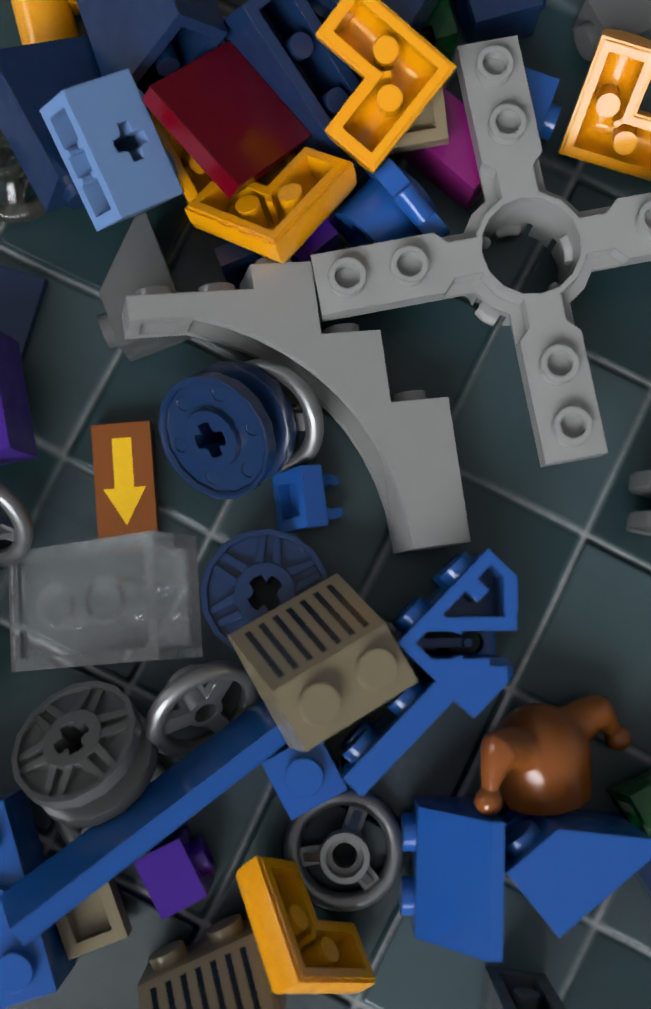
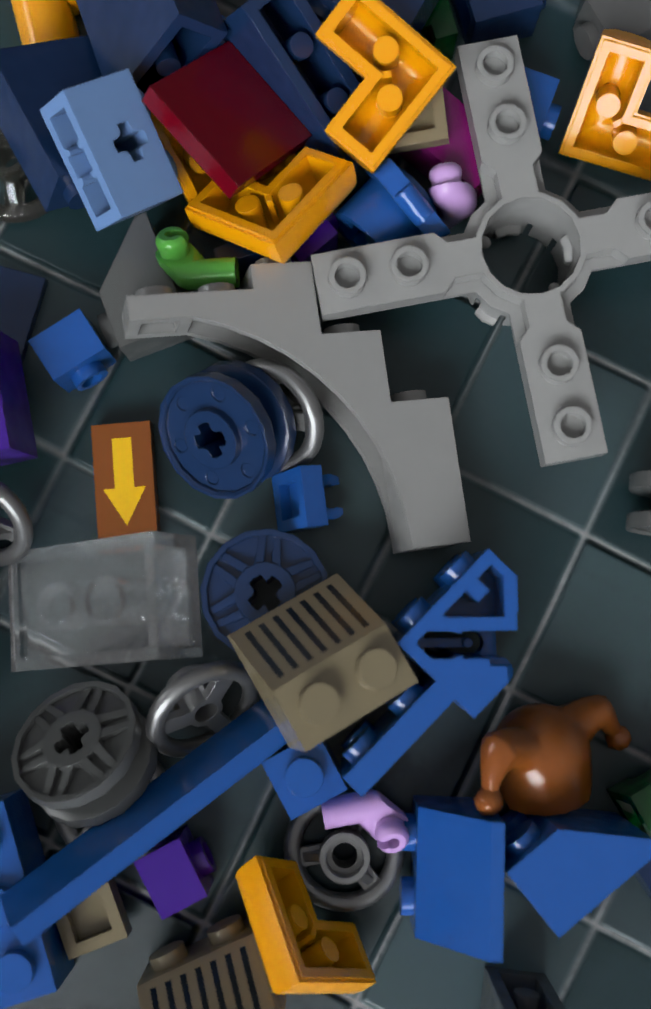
(73, 352): none -> blue plate
(188, 266): none -> bright green arm
(372, 813): none -> lavender arm
(450, 195): none -> lavender arm

